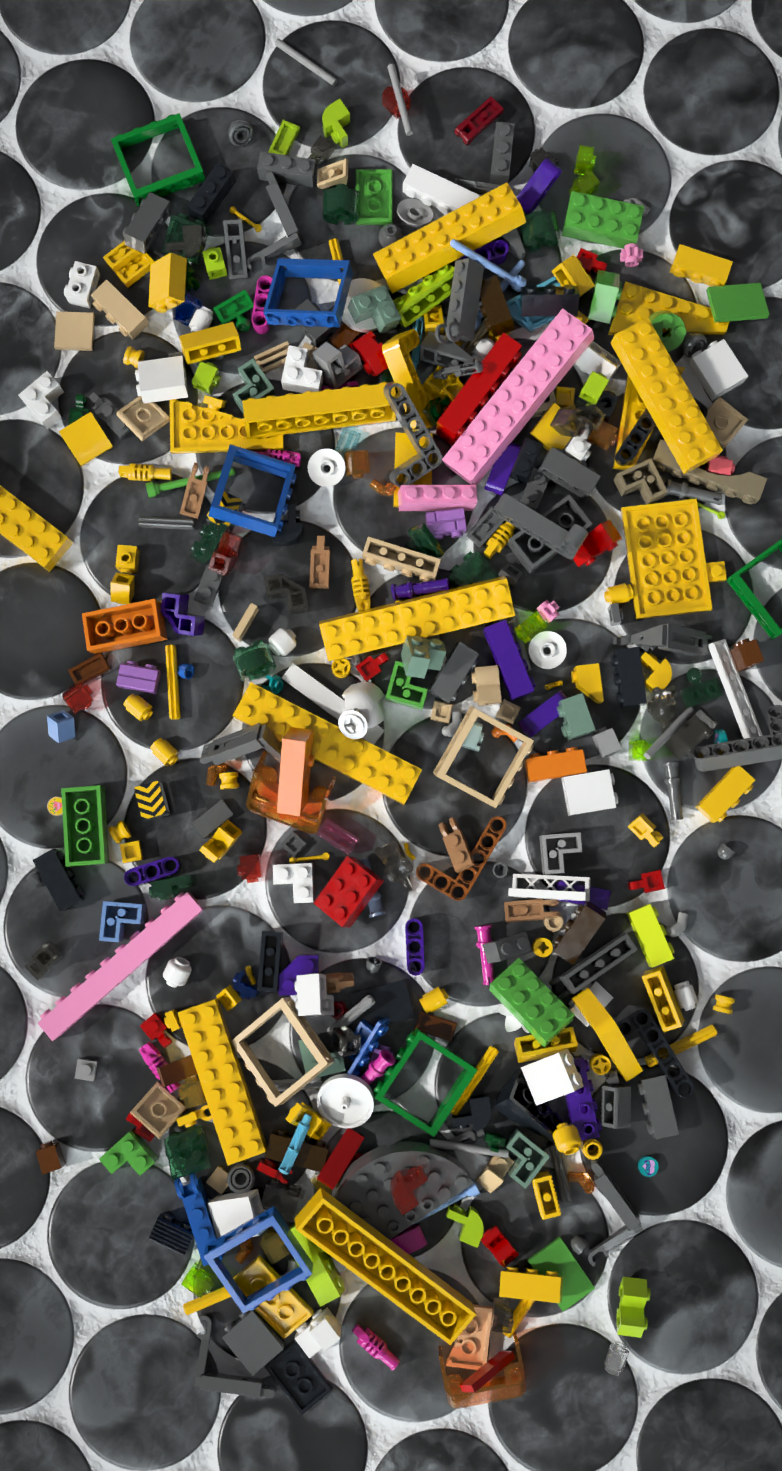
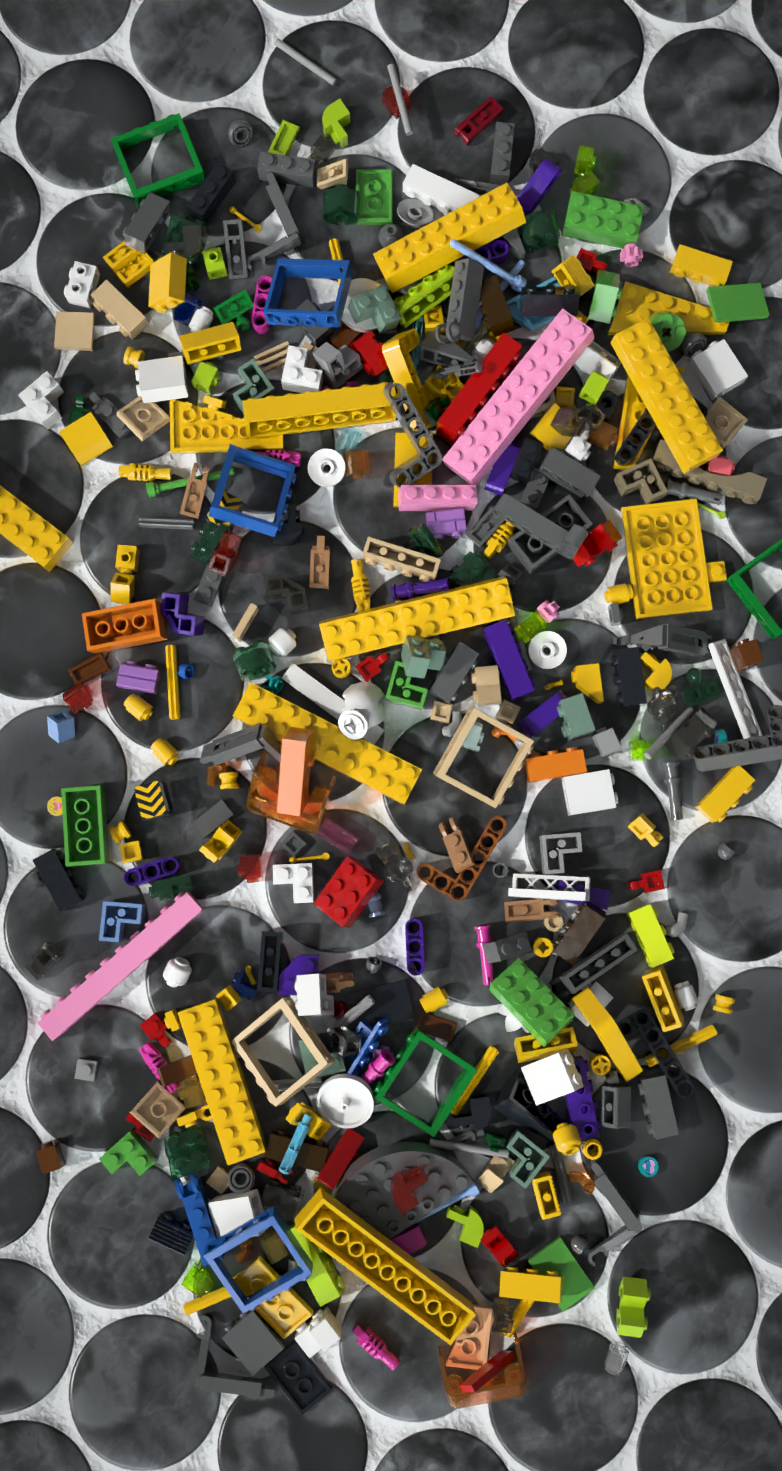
(381, 489): clear orange arm -> none

